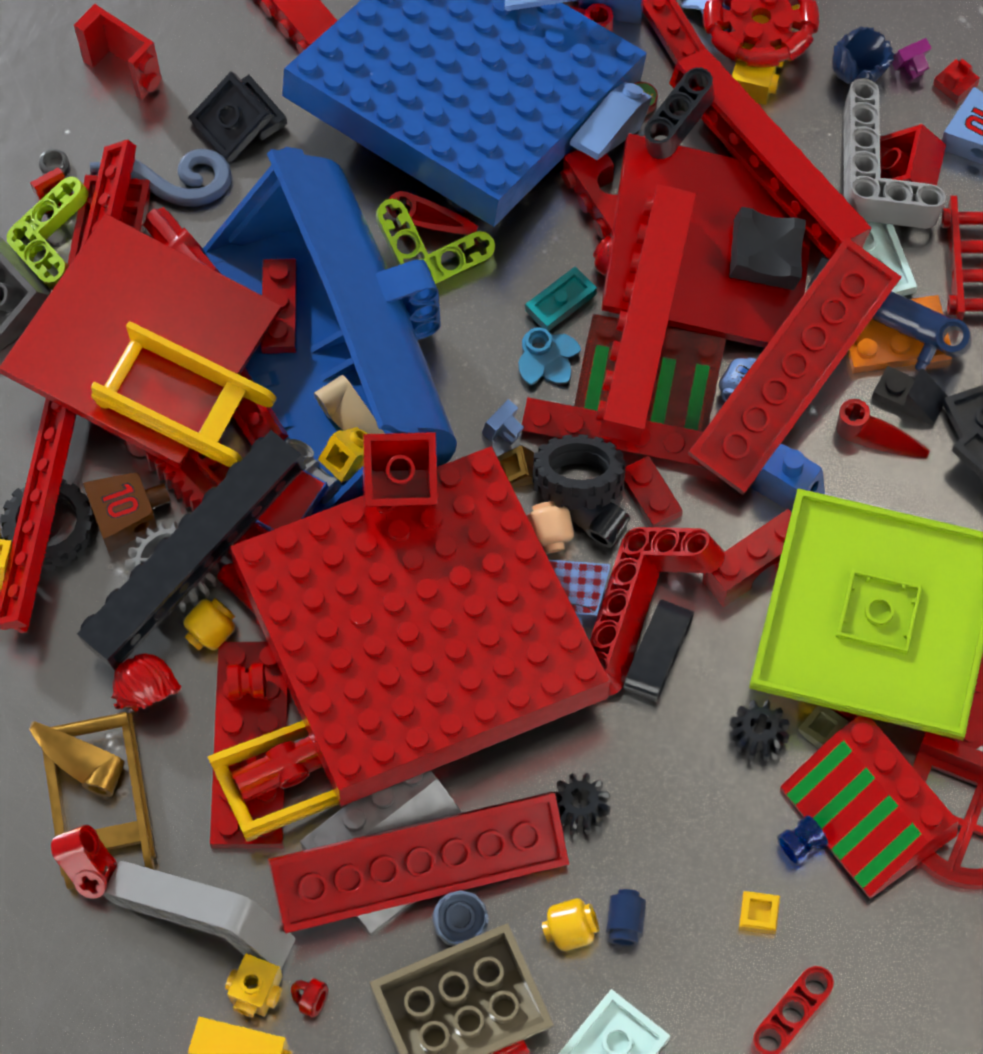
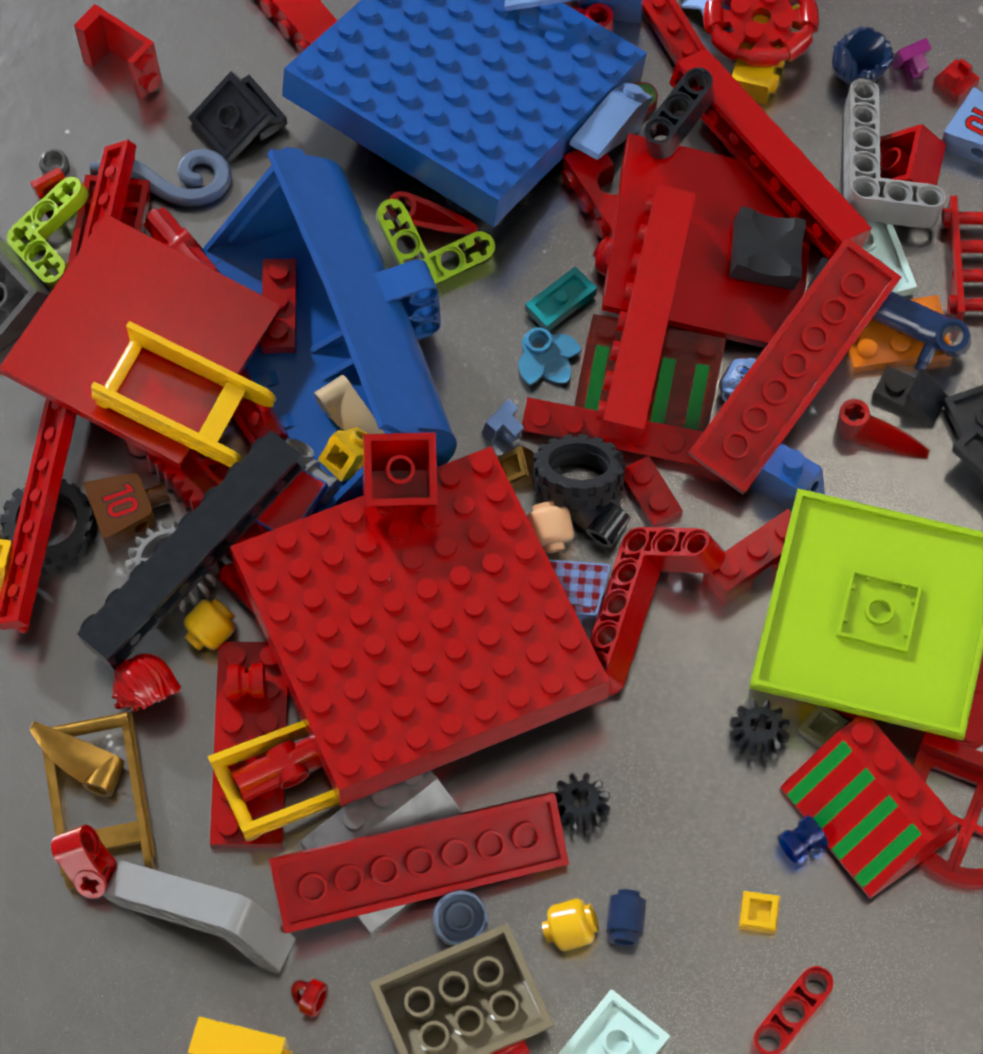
(254, 986): yellow brick -> none
(658, 650): black beam -> none

